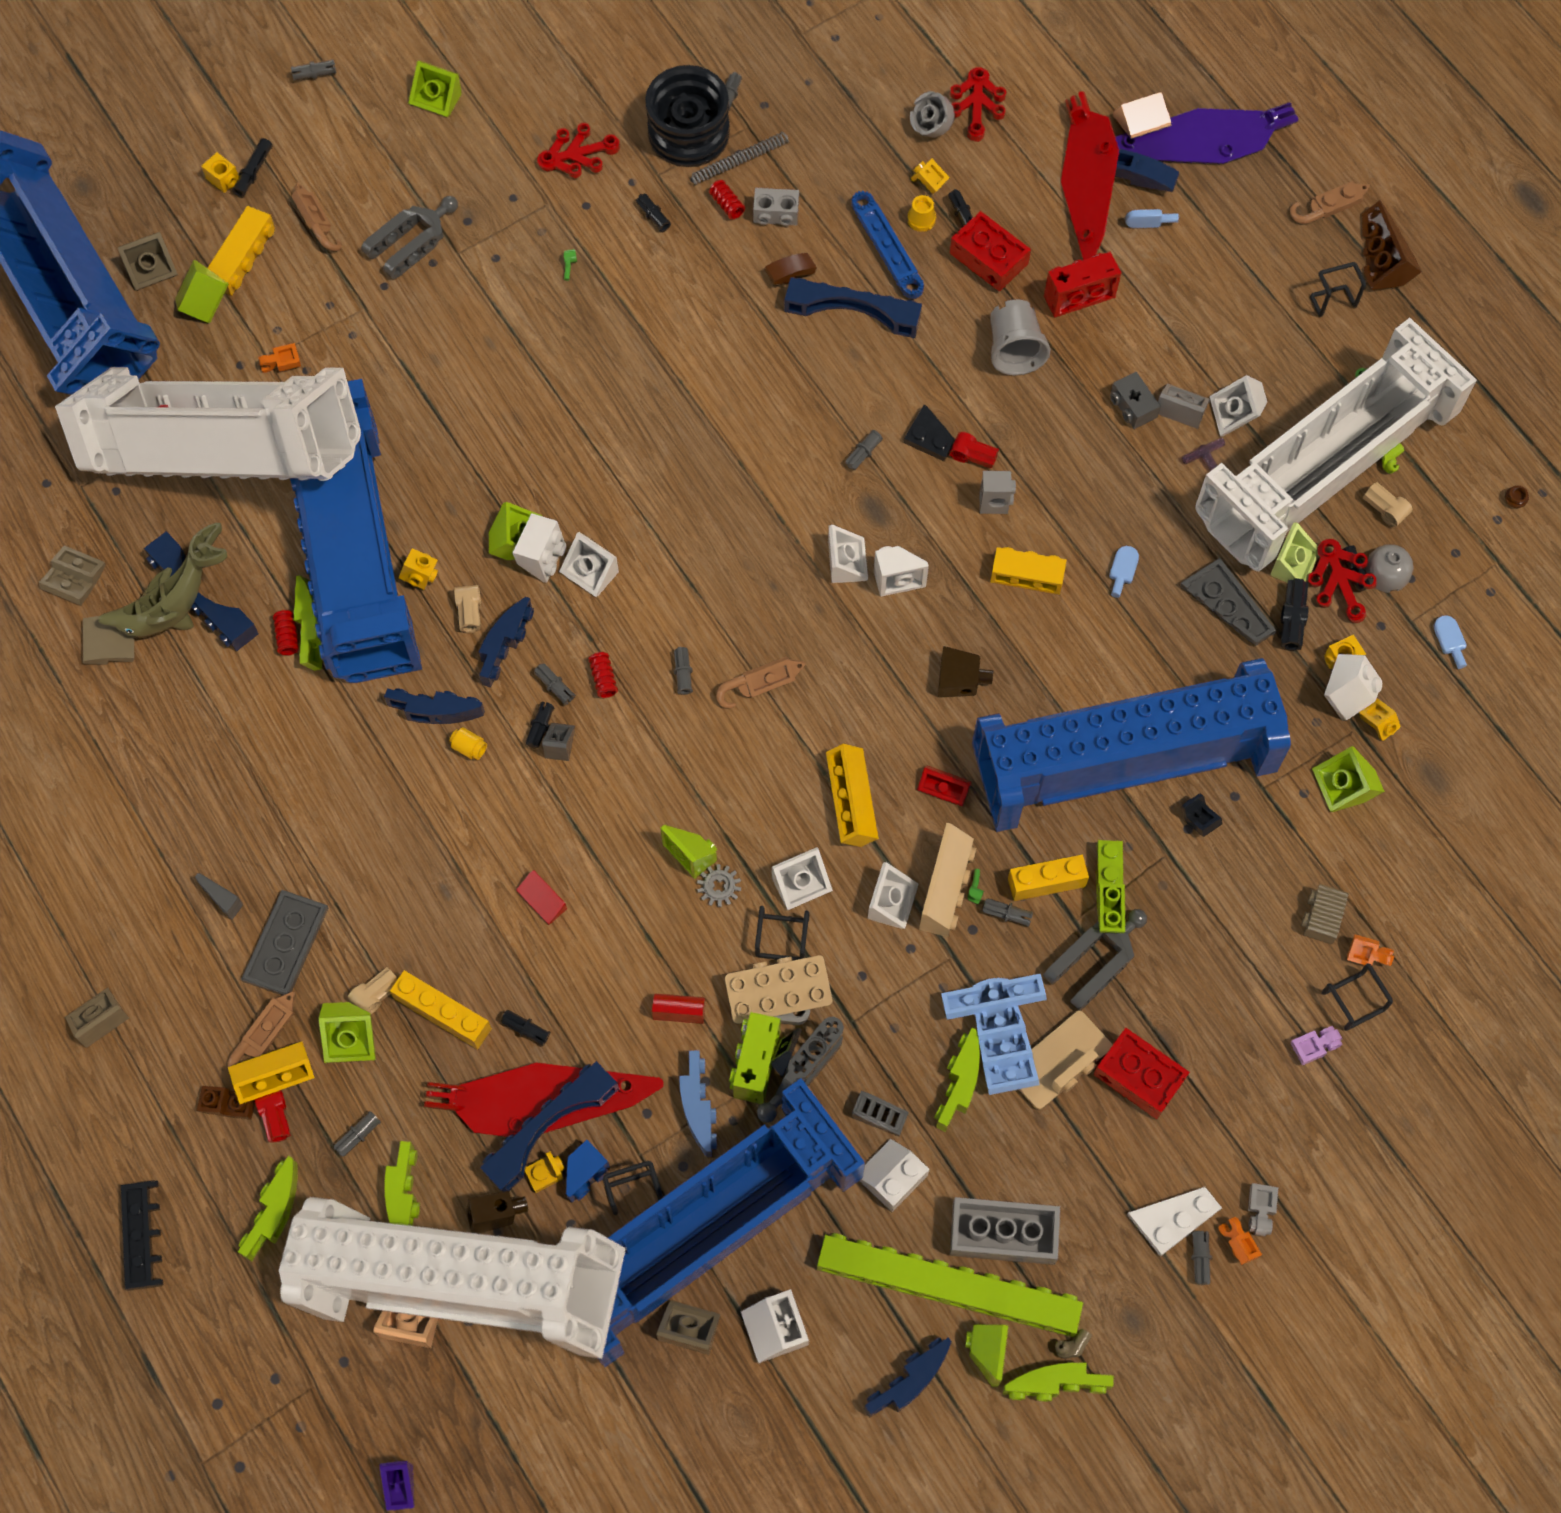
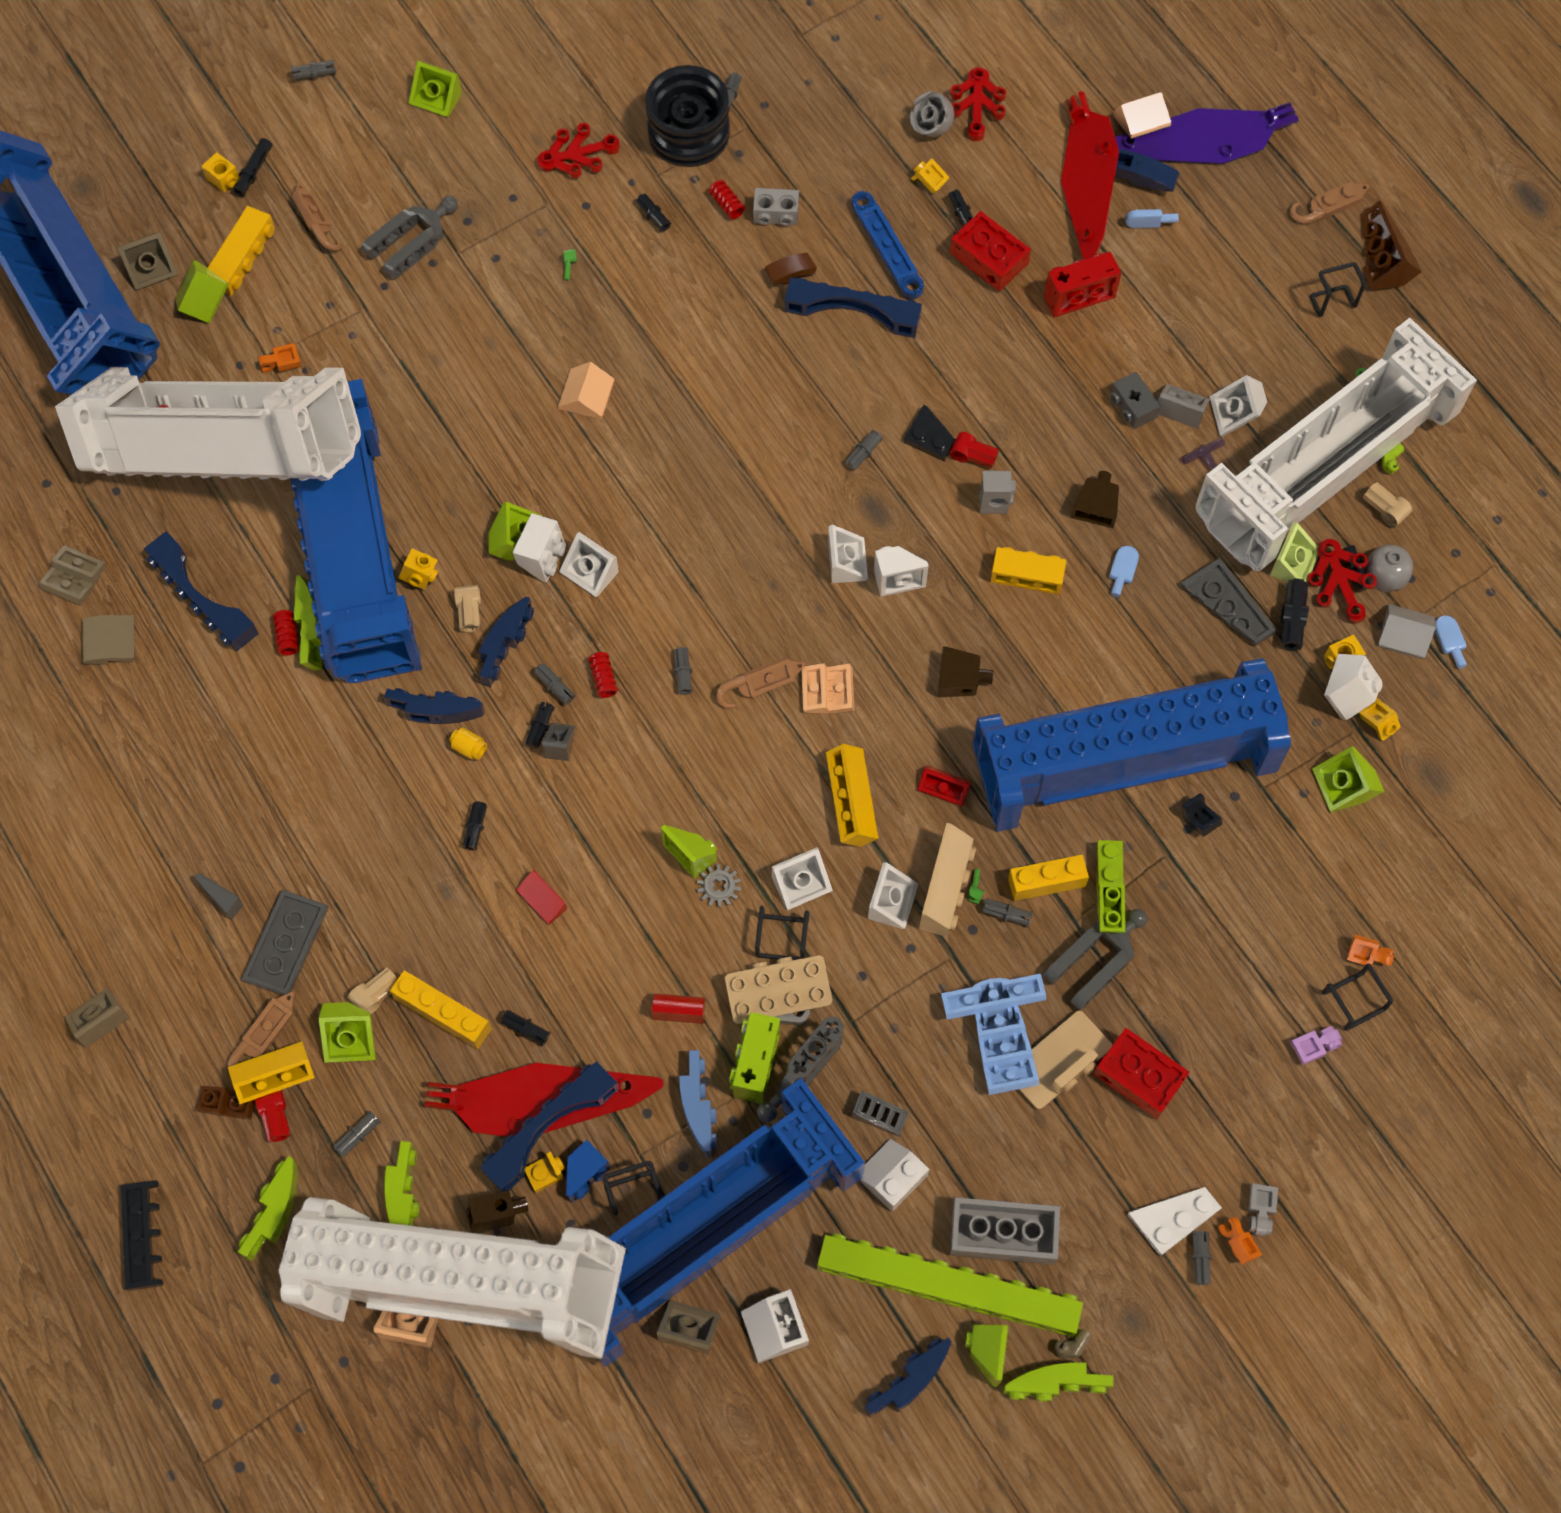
(169, 599): olive animal -> none
(398, 1485): dark purple slope -> none
(474, 826): none -> black axle
(586, 391): none -> light nougat slope
(740, 159): light grey piece -> none
(784, 1051): black slope -> none
(828, 688): none -> light nougat slope
(922, 214): yellow piece -> none
(964, 1072): lime slope -> none
(1017, 339): light grey piece -> none
(1097, 501): none -> dark brown torso
(1325, 913): dark tan brick -> none
(1407, 631): none -> light grey slope
(1516, 496): reddish brown plate -> none

